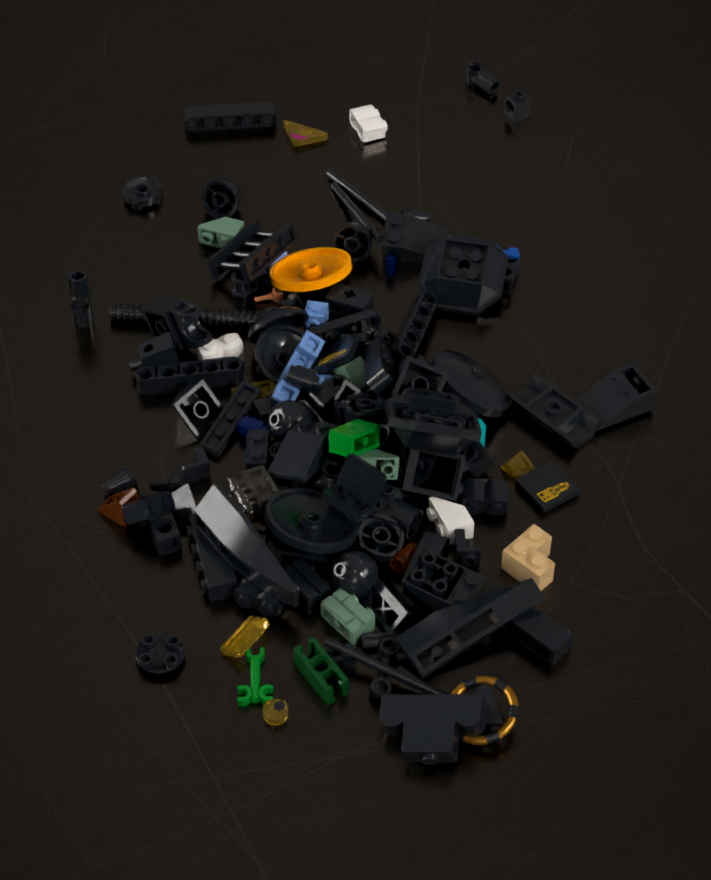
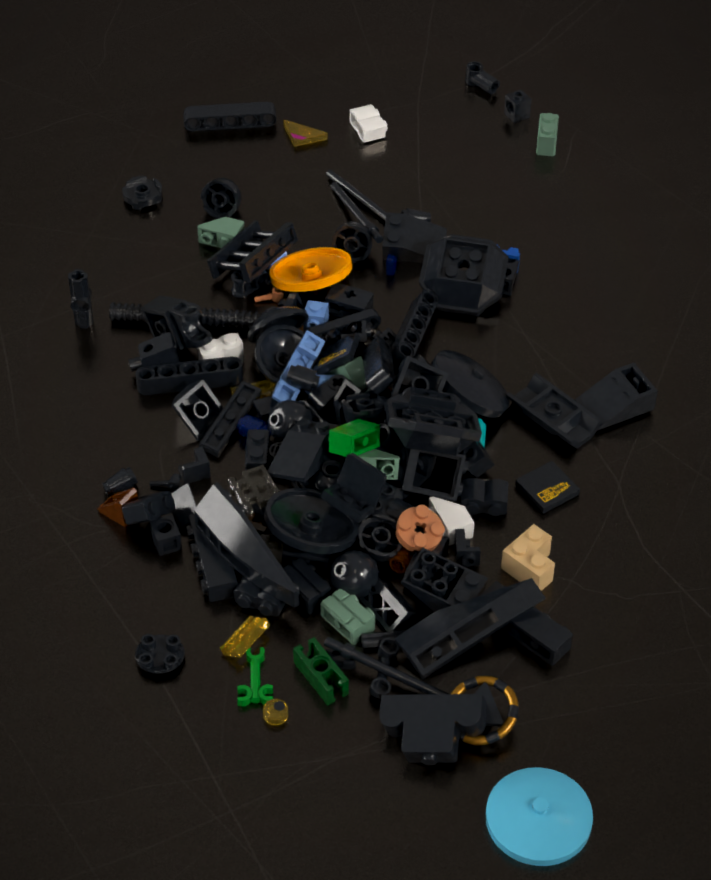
(421, 517): none -> nougat plate
(518, 465): clear yellow slope -> none
(539, 816): none -> medium azure dish
(547, 134): none -> sand green brick

